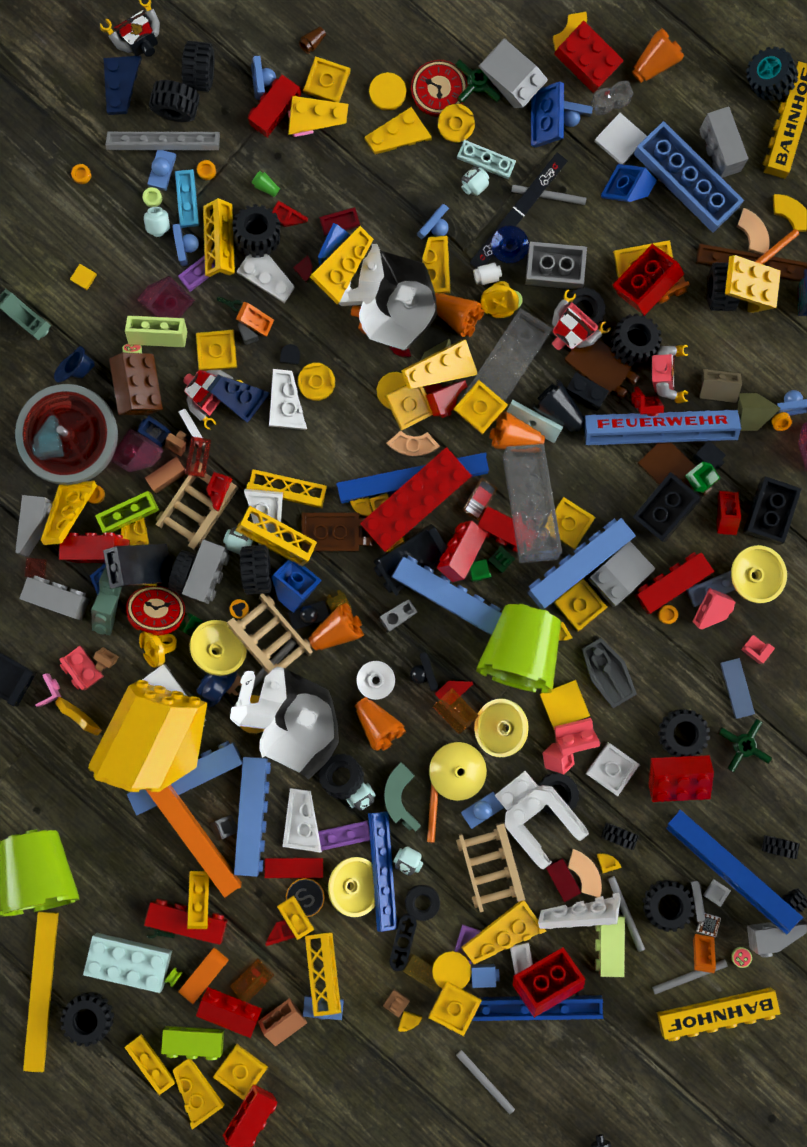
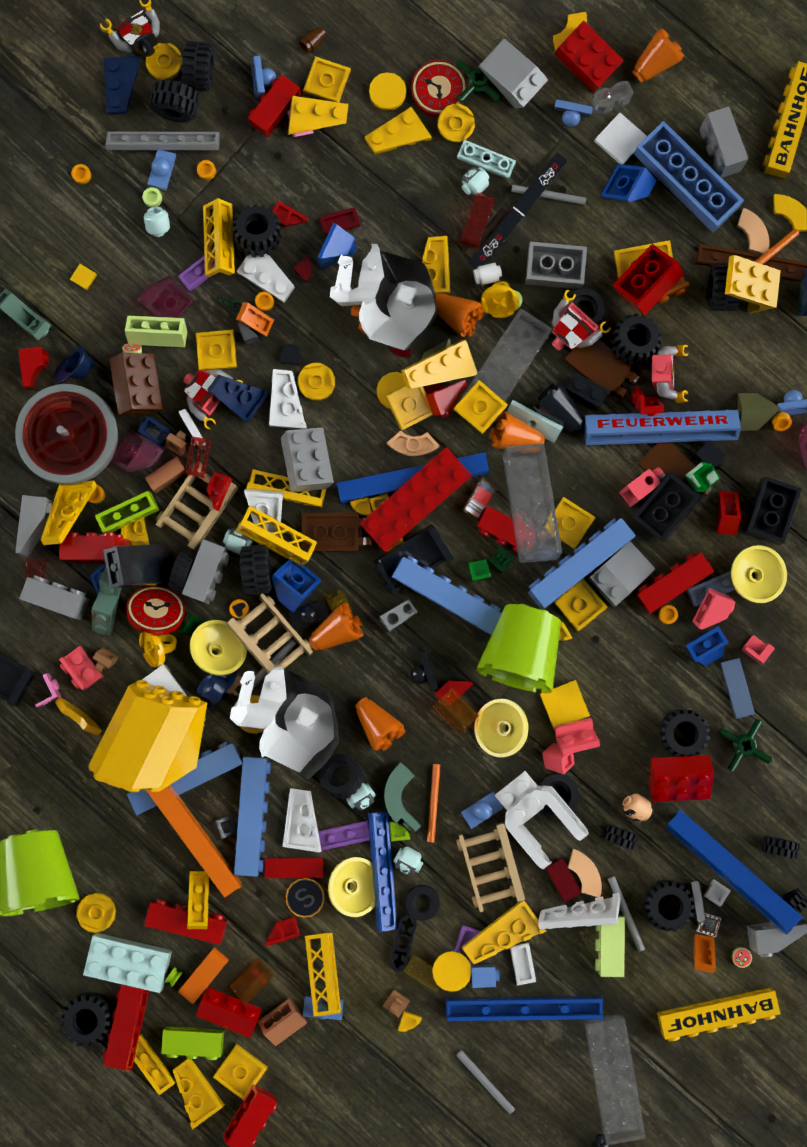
(32, 363): none -> red arch
(40, 991): yellow tile -> none
(48, 440): clear light blue slope -> none
(96, 912): none -> yellow tile
(126, 1027): none -> red brick
(160, 933): clear green hand -> none
(165, 62): none -> yellow tile
(184, 244): medium blue tile -> none
(186, 198): medium azure tile -> none
(264, 301): none -> light orange tile
(265, 183): bright green cone -> none
(295, 917): yellow plate -> none
(306, 459): none -> light grey brick
(340, 267): yellow wing -> none
(371, 670): white dish -> none
(398, 832): none -> lime tile
(438, 226): medium blue tile -> none
(444, 770): light yellow dish -> none
(454, 1008): yellow tile -> none
(461, 551): brick -> none
(477, 220): none -> clear red beam
(510, 235): clear blue dish -> none
(547, 115): blue tile -> none
(548, 982): red brick -> none
(607, 862): yellow tile -> none
(608, 672): dark grey piece -> none
(612, 769): white tile -> none
(614, 1079): none -> clear brick
(637, 807): none -> light nougat head
(642, 486): none -> coral torso
(686, 978): light grey bar -> none
(707, 647): none -> blue slope
(720, 385): dark tan panel -> none
(772, 73): black wheel -> none

